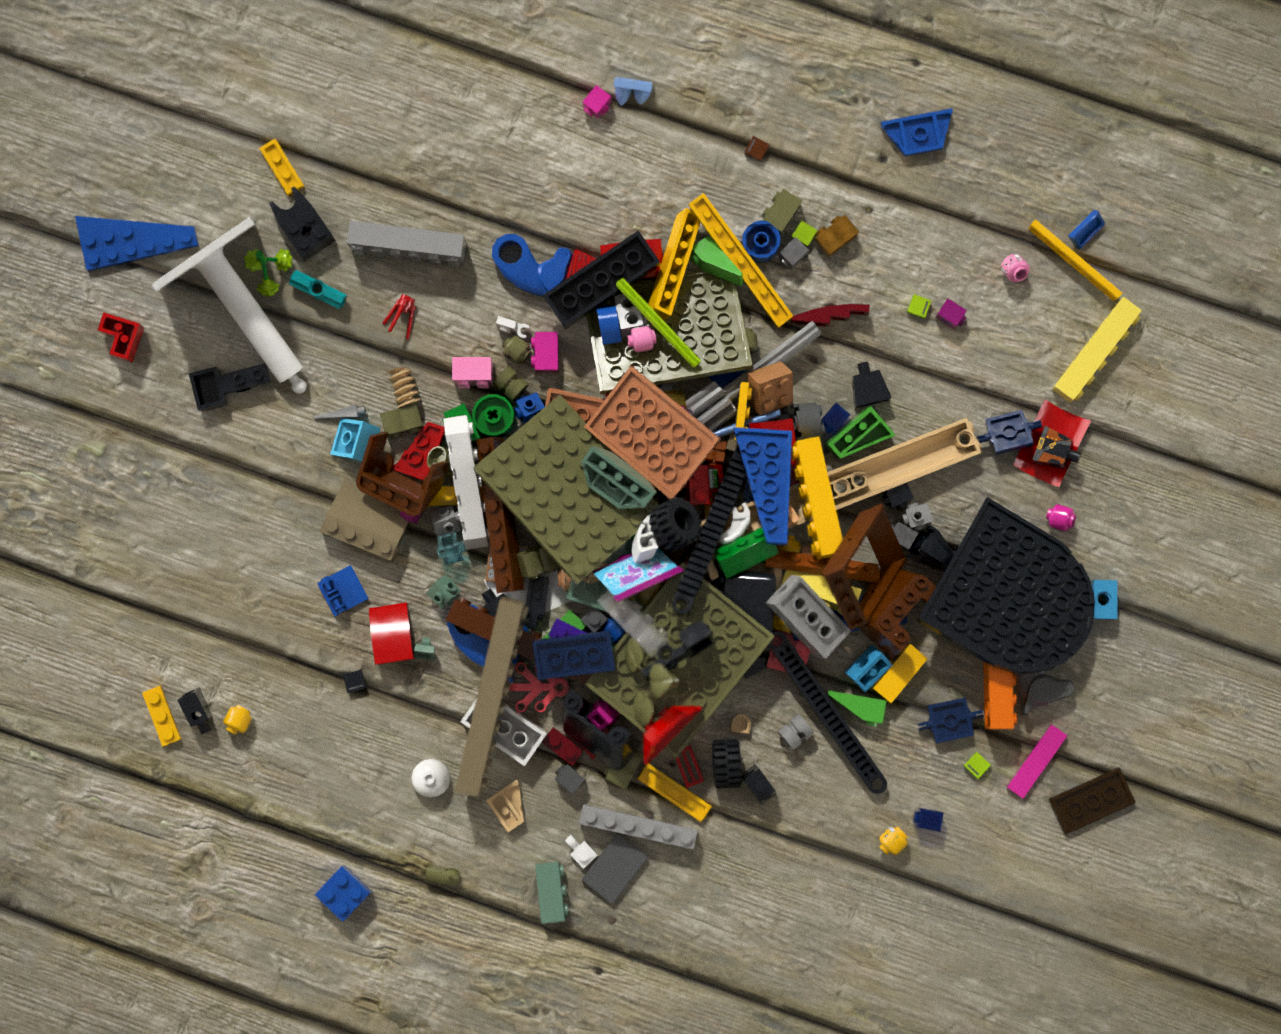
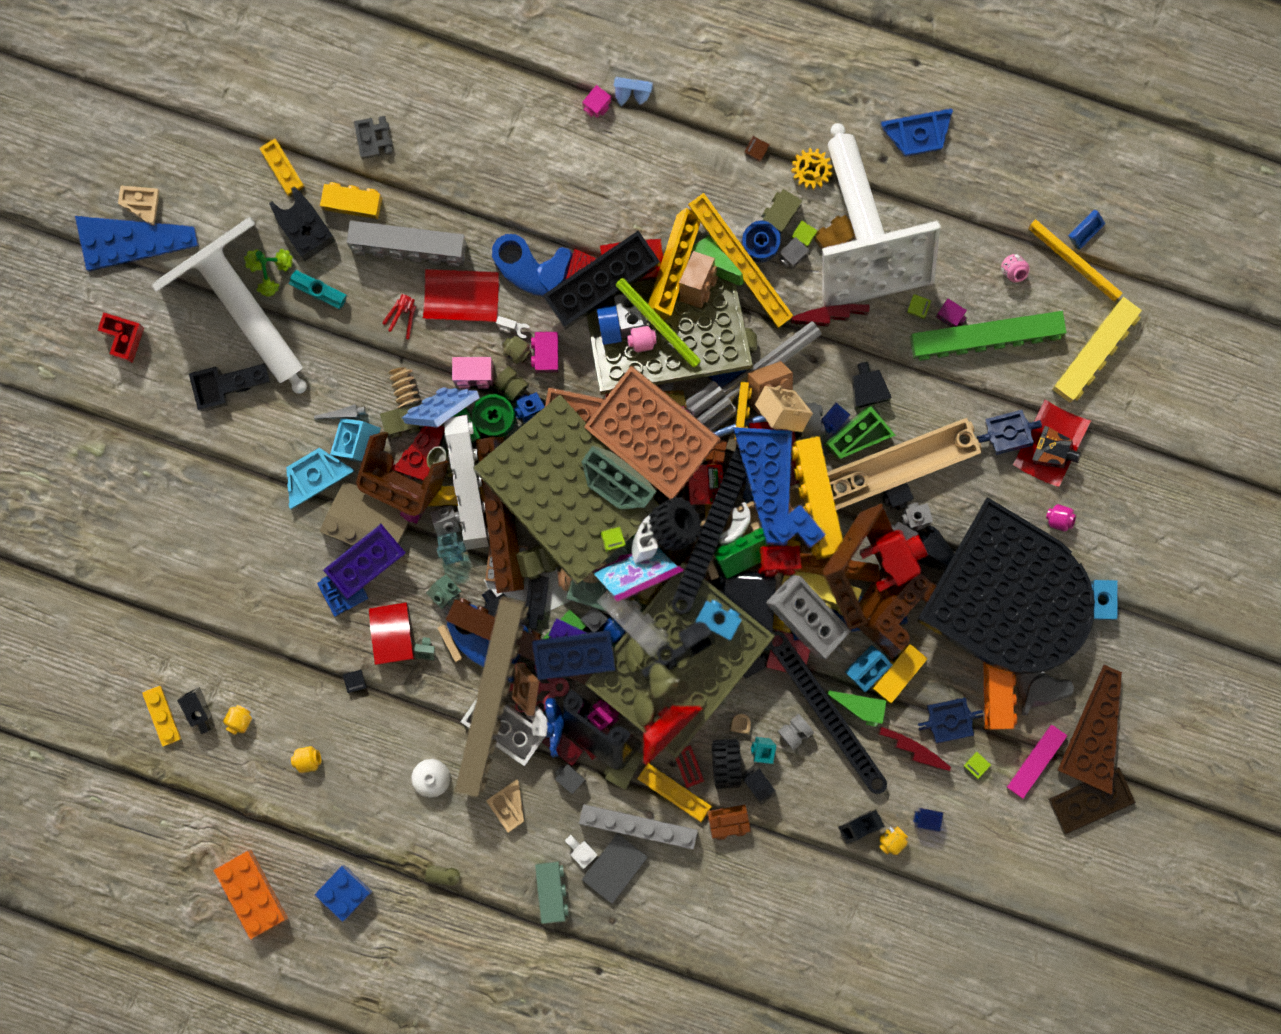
(140, 202): none -> tan wing
(250, 894): none -> orange brick
(306, 759): none -> yellow head
(313, 475): none -> medium azure wing
(351, 200): none -> yellow brick
(364, 561): none -> dark purple tile
(367, 138): none -> dark grey plate
(440, 407): none -> medium blue plate
(450, 643): none -> tan tile
(461, 295): none -> red sticker
(525, 689): none -> medium nougat tile
(539, 721): none -> white piece
(554, 725): none -> blue animal
(612, 539): none -> lime tile
(698, 279): none -> medium nougat brick
(726, 629): none -> dark azure brick
(728, 822): none -> dark orange brick
(761, 751): none -> teal brick
(780, 560): none -> red bracket
(783, 409): none -> tan brick
(797, 523): none -> blue plate
(817, 164): none -> yellow gear
(861, 826): none -> black brick
(876, 261): none -> white piece
(898, 556): none -> red piece
(919, 752): none -> dark red slope
(987, 335): none -> bright green brick
(1093, 743): none -> reddish brown wing

